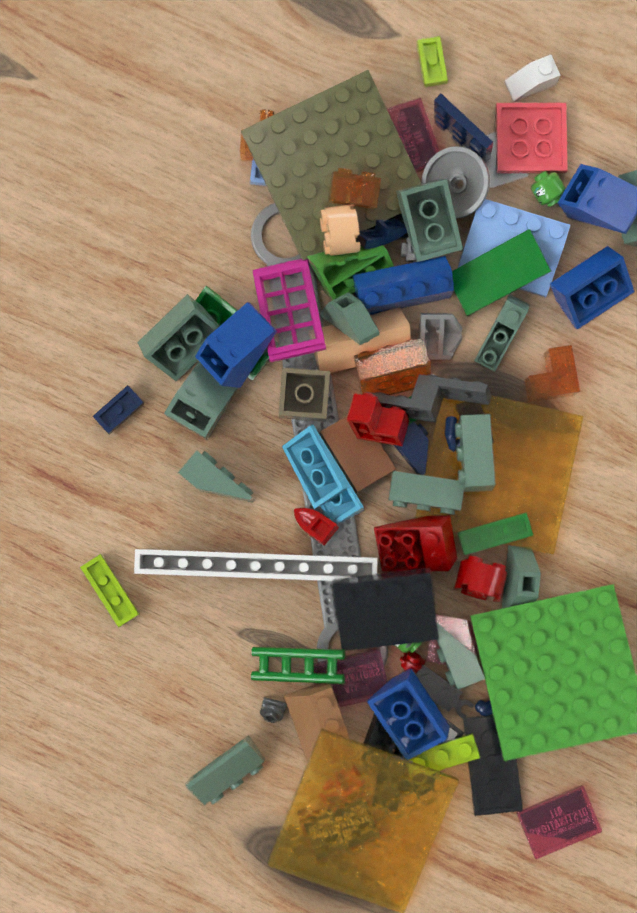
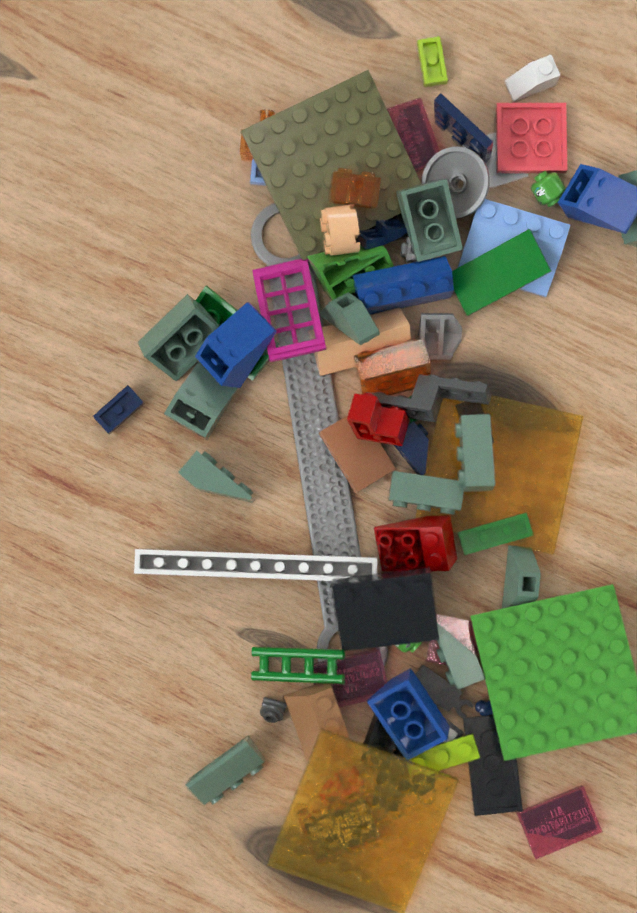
(109, 590): lime plate -> none
(304, 394): dark tan brick -> none
(315, 524): red plate -> none
(322, 476): medium azure slope -> none
(412, 661): red plate -> none
(451, 440): dark blue arm -> none
(480, 579): red brick -> none
(502, 332): sand green slope -> none
(560, 378): clear orange brick -> none
(593, 286): blue slope -> none

